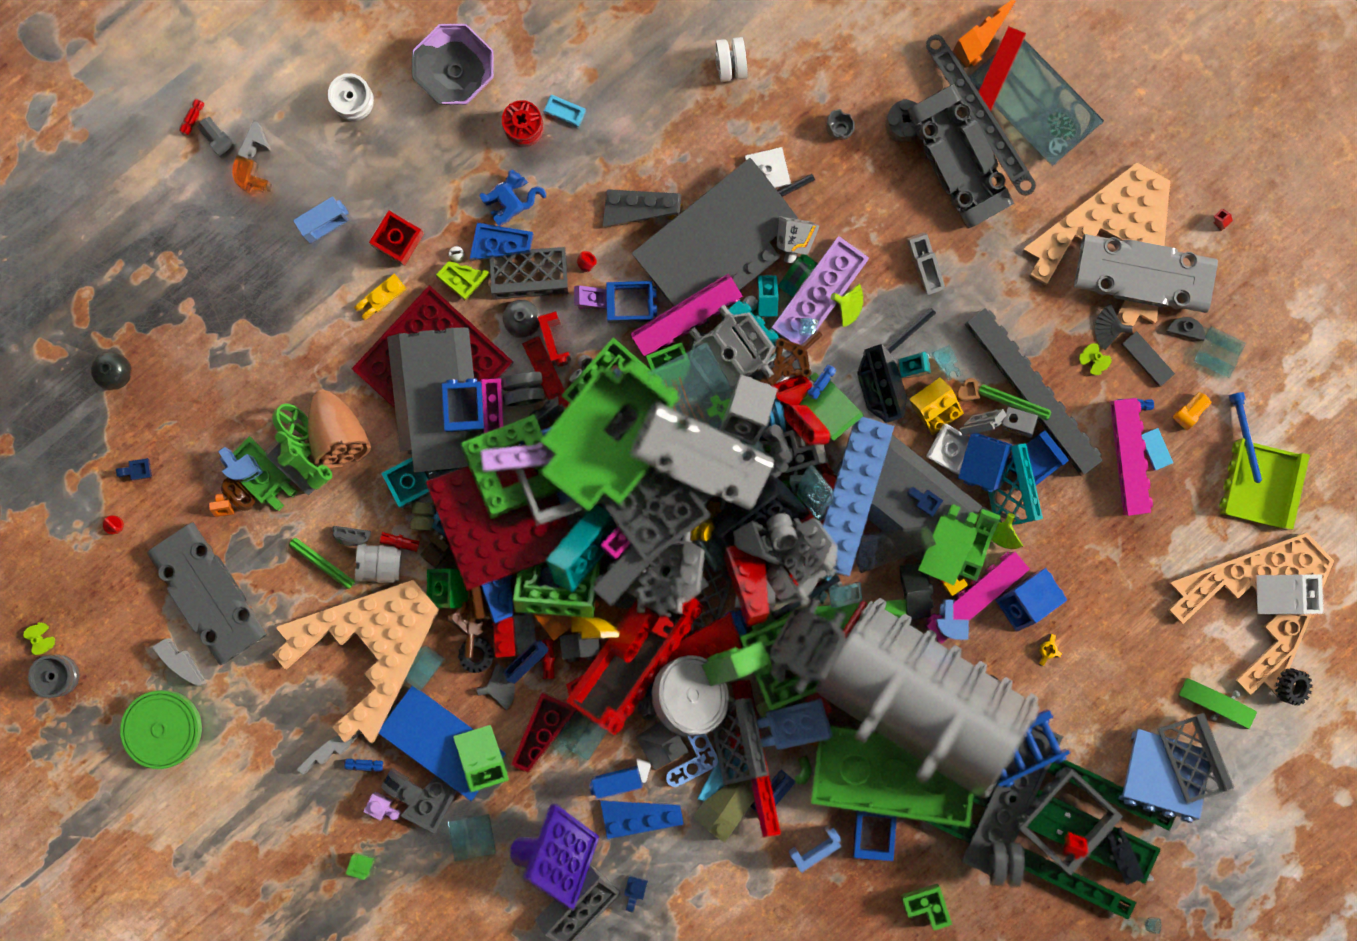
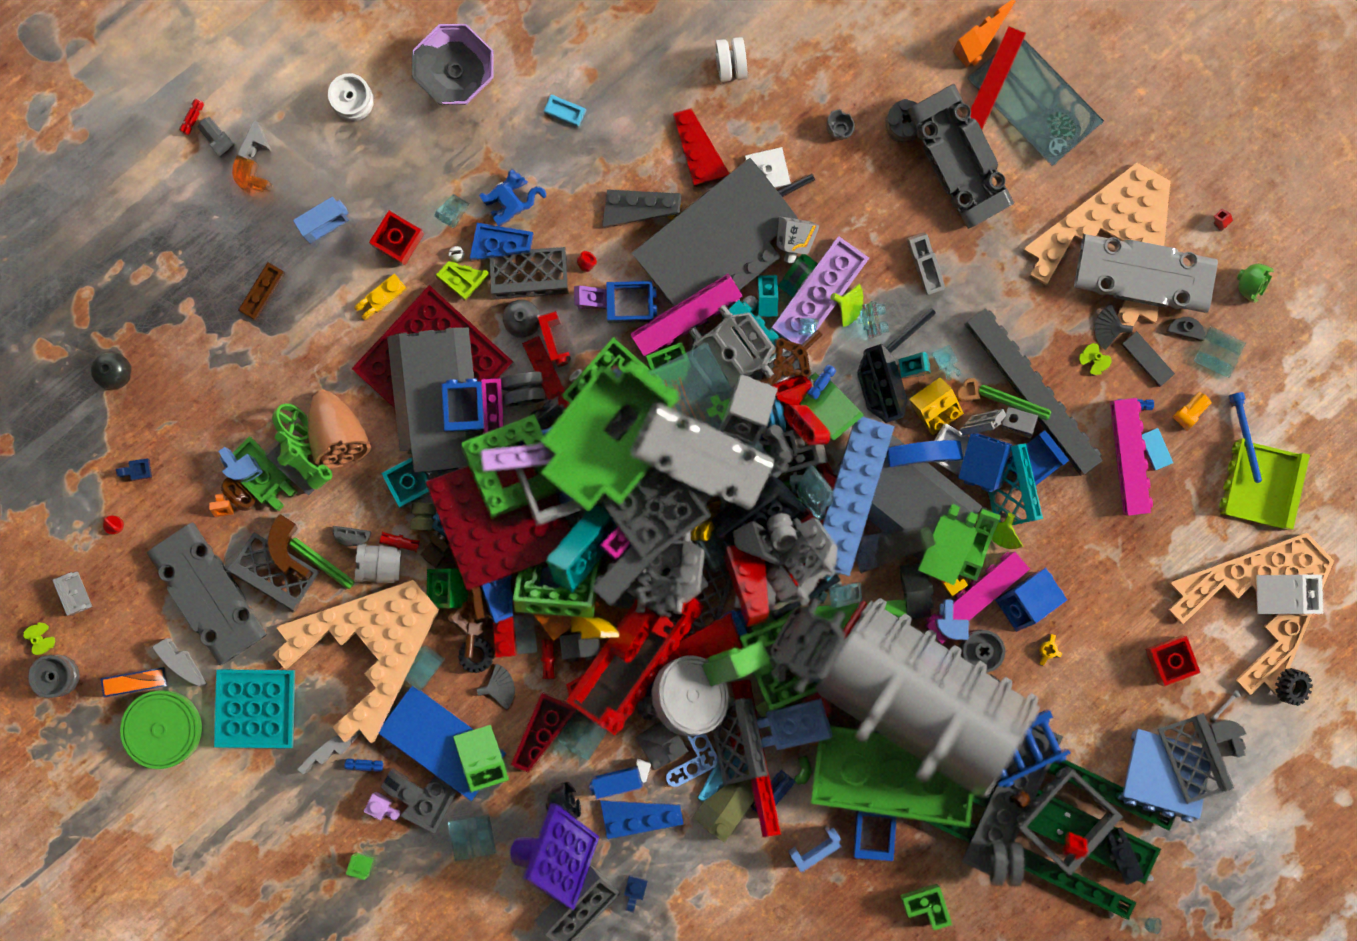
(72, 593): none -> light grey hinge
(133, 682): none -> slope
(254, 708): none -> teal plate
(261, 291): none -> reddish brown tile
(263, 585): none -> dark grey fence
(278, 540): none -> reddish brown arch
(451, 211): none -> clear light blue slope
(522, 664): dark blue piece -> none
(525, 133): red wheel -> none
(563, 797): none -> black cylinder
(584, 361): light grey hinge -> none
(699, 151): none -> red wing
(871, 321): none -> clear light blue hips
(925, 452): none -> blue slope
(927, 502): dark blue plate -> none
(980, 112): dark grey plate -> none
(993, 649): none -> dark grey wheel
(1021, 799): none -> reddish brown hinge
(1172, 660): none -> red brick
(1218, 703): bright green slope -> none
(1230, 731): none -> dark grey brick
(1254, 281): none -> bright green cylinder

